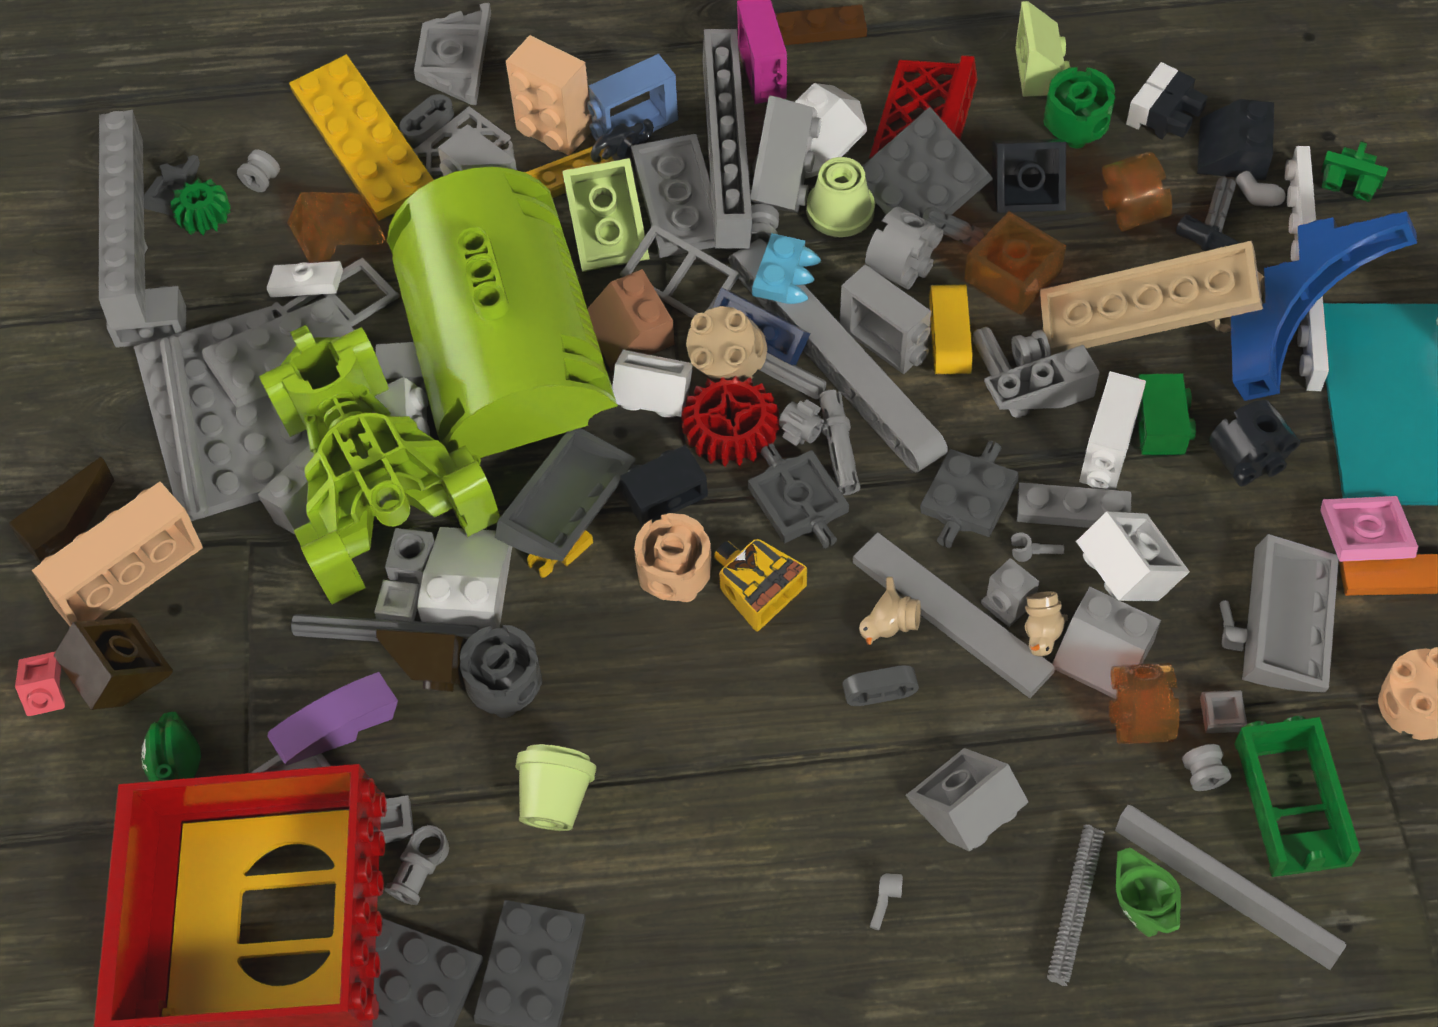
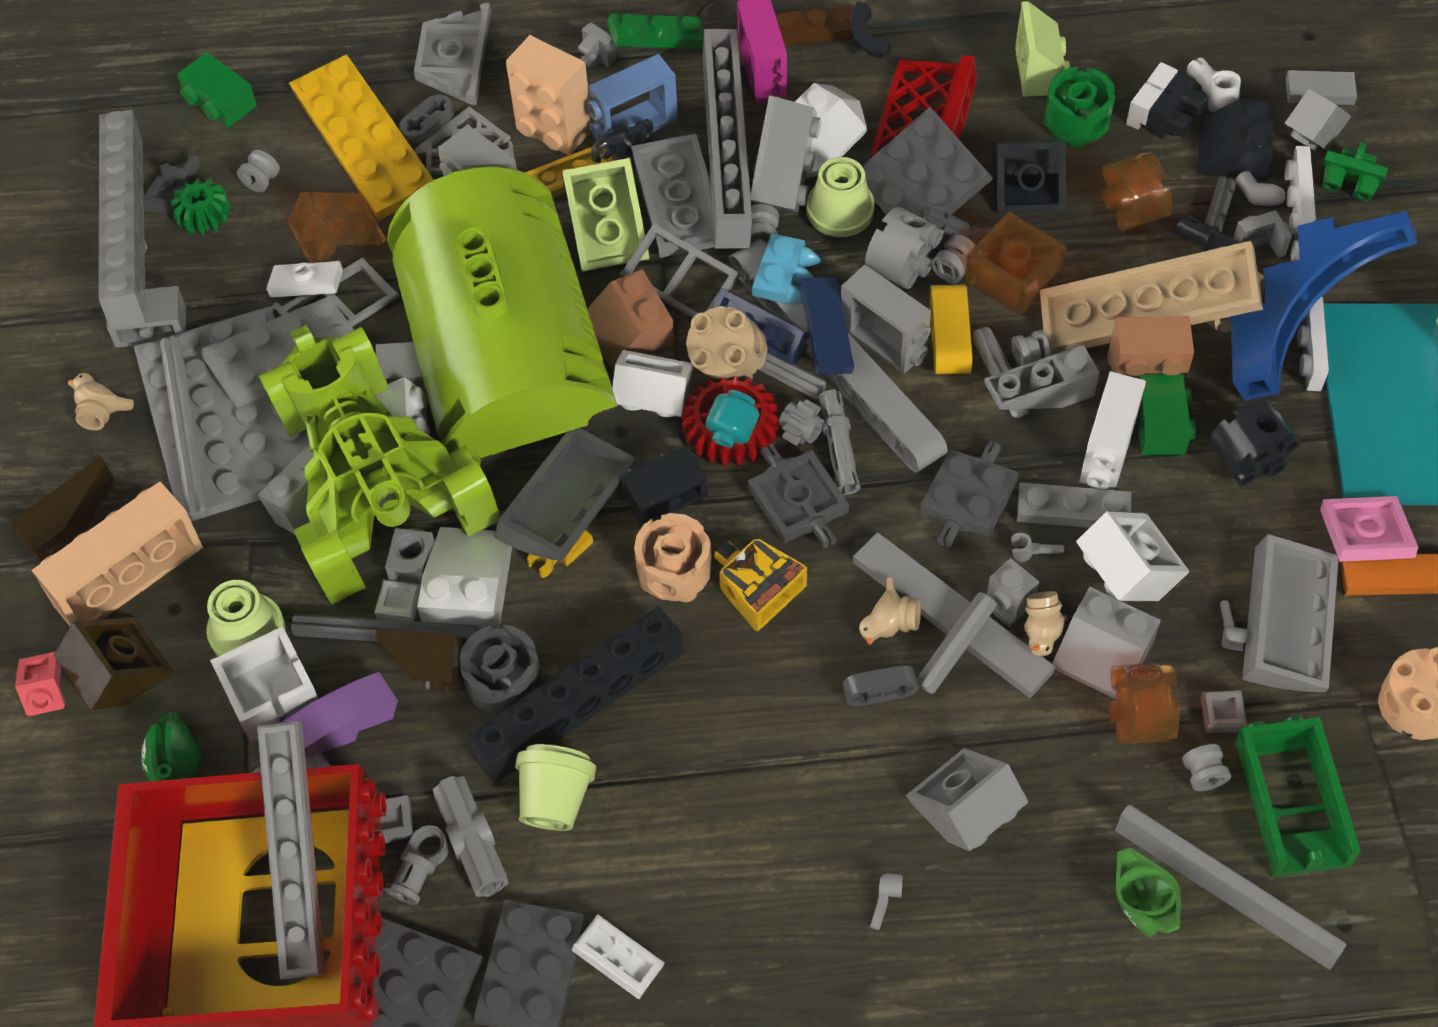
(95, 402): none -> tan animal
(216, 90): none -> green brick
(239, 616): none -> yellowish green piece
(264, 681): none -> white piece
(291, 850): none -> light grey tile
(470, 836): none -> light grey piece
(577, 693): none -> black brick
(597, 46): none -> light grey tile
(618, 956): none -> white plate
(656, 31): none -> green plate
(732, 418): none -> teal head
(826, 326): none -> dark blue tile
(862, 39): none -> black piece
(951, 262): none -> light grey wheel
(956, 642): none -> light grey axle
(1075, 905): light grey axle -> none
(1151, 345): none -> nougat slope
(1220, 86): none -> white pin
(1265, 230): none -> light grey bracket
(1317, 121): none -> light grey brick
(1334, 86): none -> light grey tile

